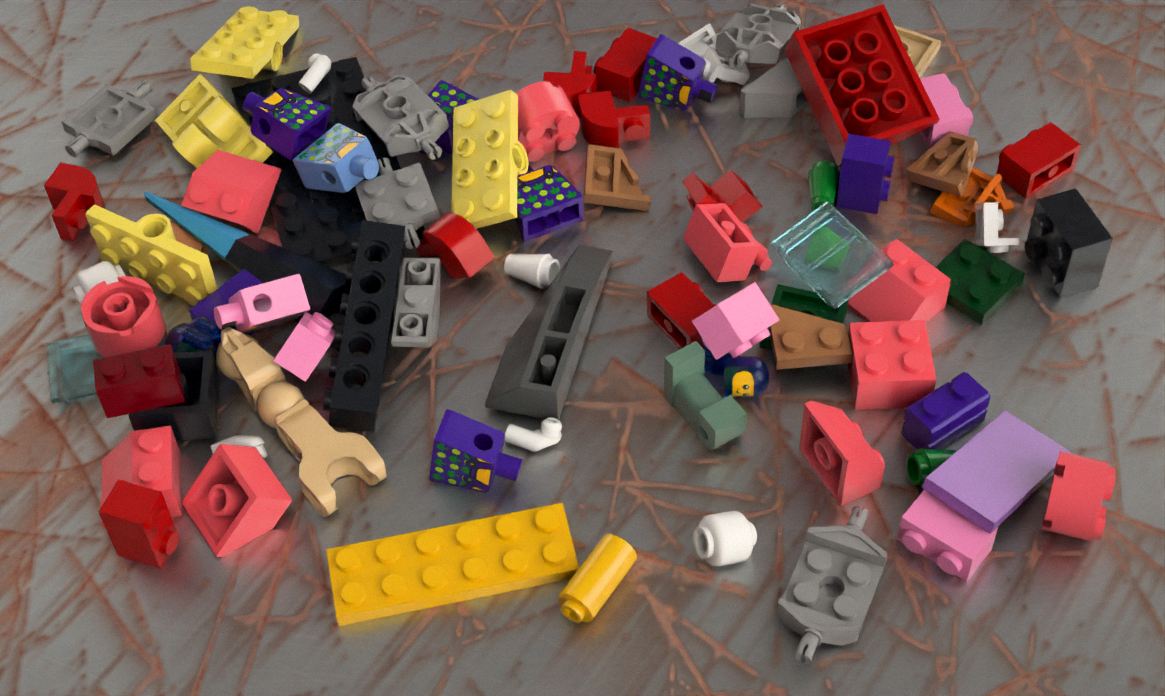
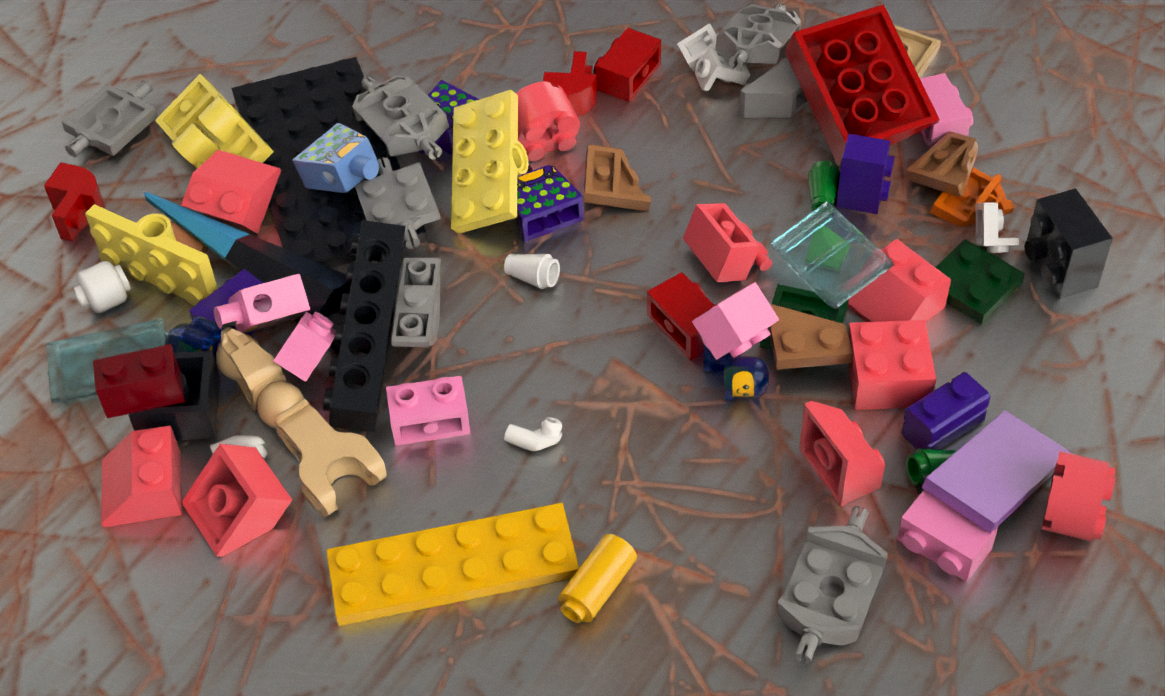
(123, 316): coral brick -> none
(139, 524): red brick -> none
(246, 43): light yellow plate -> none
(286, 120): dark purple torso -> none
(319, 67): white arm -> none
(428, 410): none -> bright pink brick
(457, 246): red brick -> none
(470, 454): dark purple torso -> none
(549, 342): dark grey wedge -> none
(609, 126): red brick -> none
(674, 76): dark purple torso -> none
(699, 403): sand green piece -> none
(724, 538): white head -> none
(728, 189): red brick -> none
(1038, 159): red brick -> none

